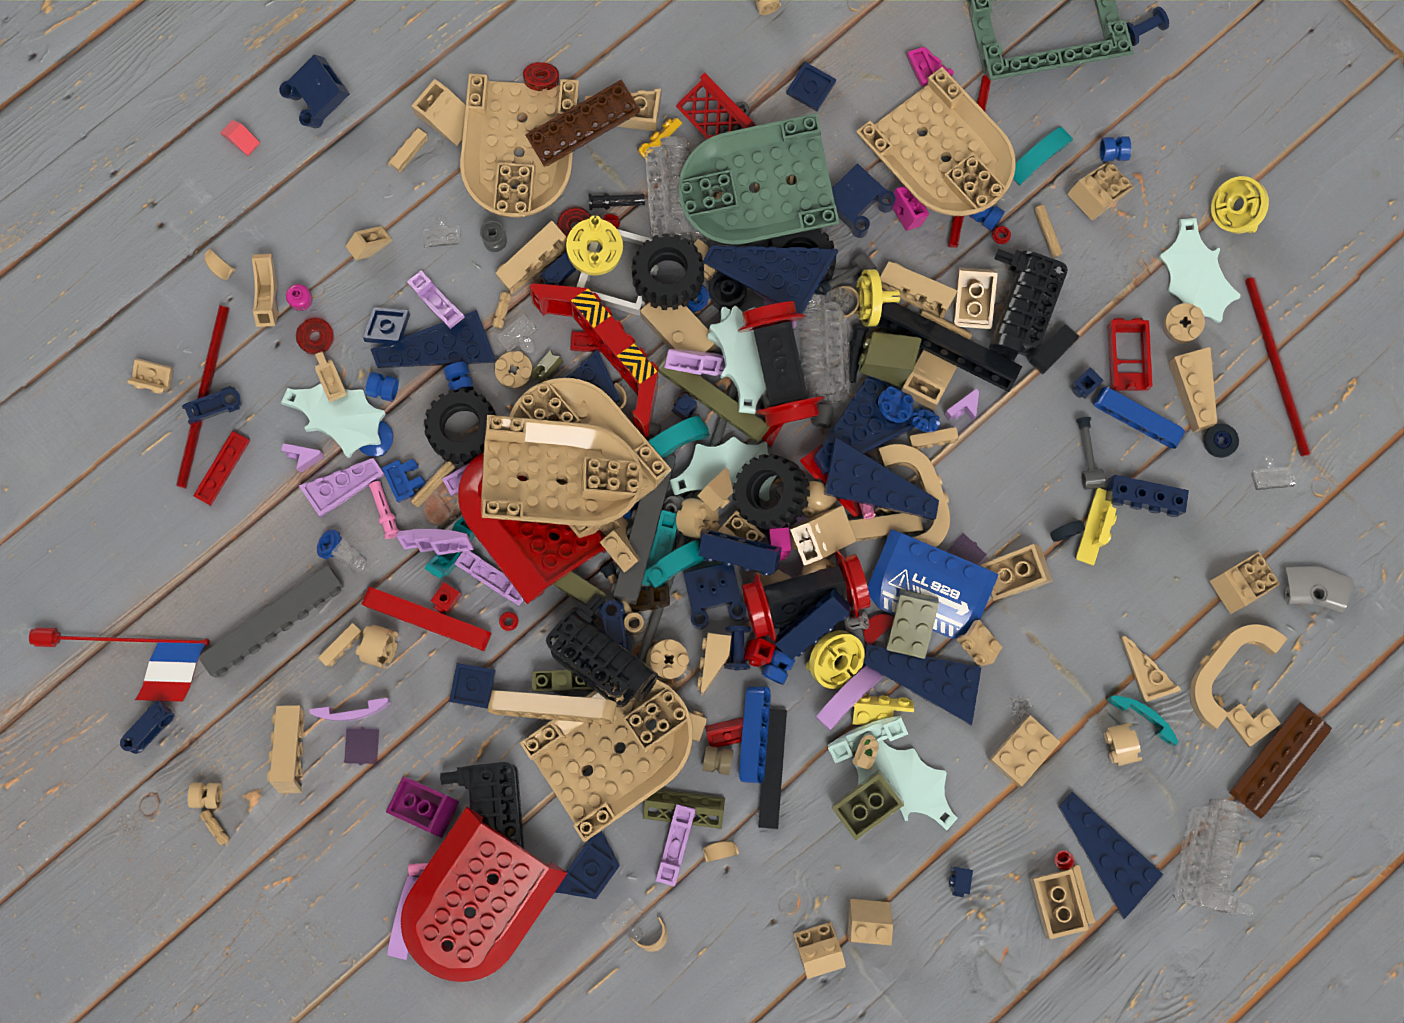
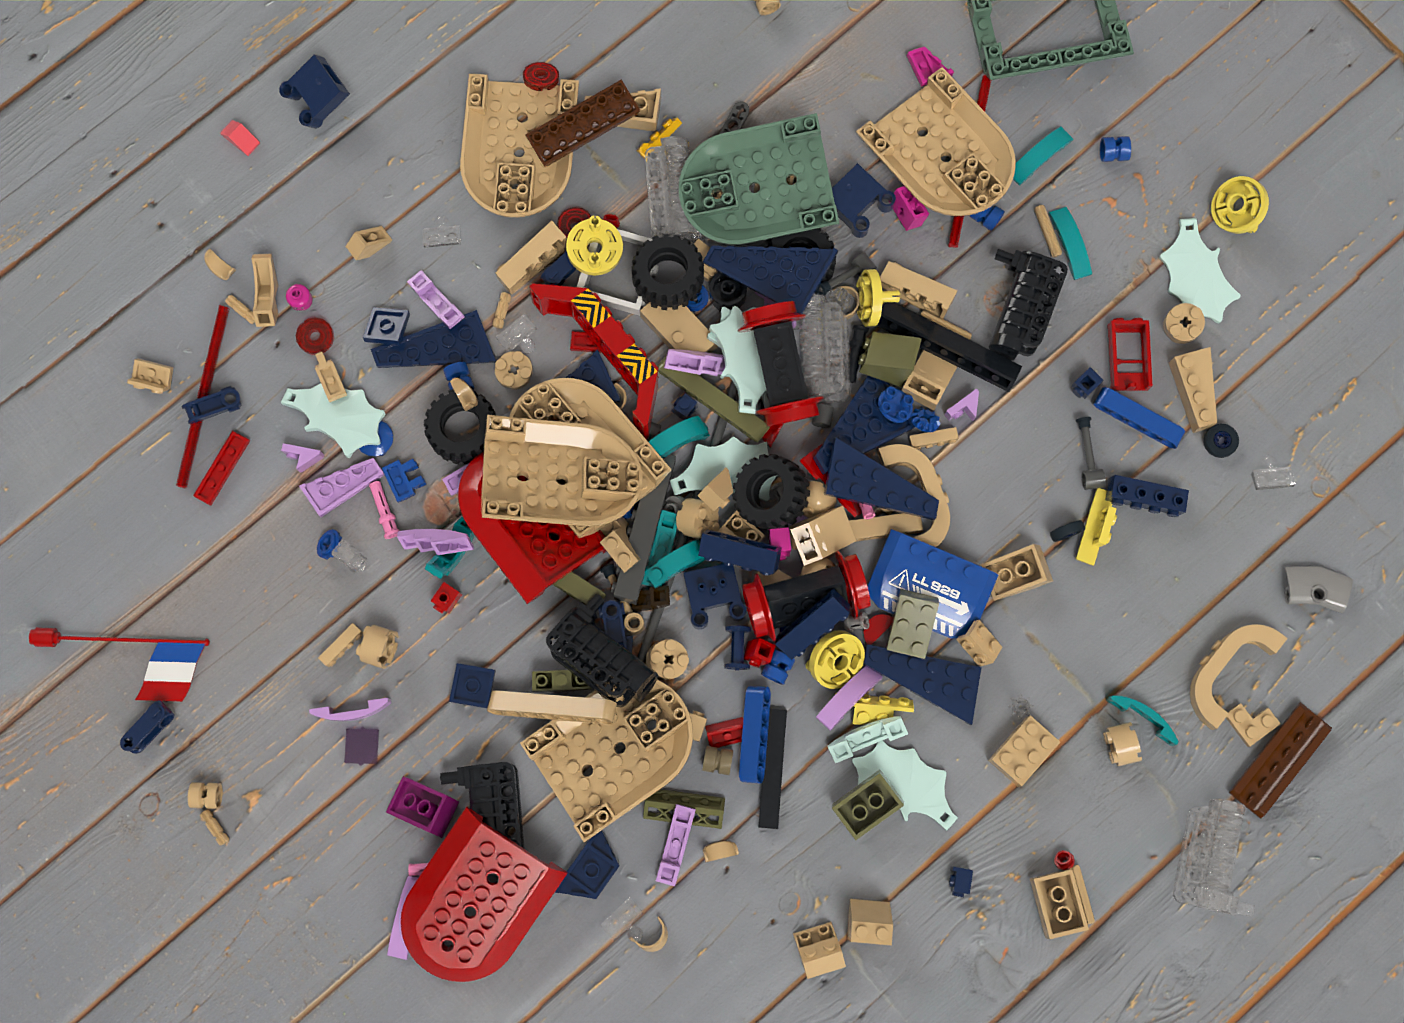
(240, 308): none -> tan axle
(270, 622): dark grey brick -> none
(286, 749): tan wedge -> none
(381, 386): blue wheel -> none
(408, 150): tan piece -> none
(426, 618): red beam -> none
(432, 484): tan axle -> none
(441, 111): tan slope -> none
(464, 393): none -> tan helmet
(488, 576): lavender slope -> none
(493, 236): dark grey wheel -> none
(502, 621): red plate -> none
(546, 367): olive piece -> none
(638, 200): black pin -> none
(716, 655): tan slope -> none
(722, 99): red fence -> none
(811, 86): dark blue plate -> none
(866, 752): tan rock -> none
(967, 550): clear purple piece -> none
(975, 298): tan slope -> none
(1003, 230): red plate -> none
(1054, 349): black beam -> none
(1072, 242): none -> teal slope
(1100, 190): tan slope -> none
(1117, 863): dark blue wing -> none
(1149, 678): tan wing -> none
(1159, 19): dark blue hose -> none
(1244, 582): tan slope -> none
(1277, 367): red axle -> none

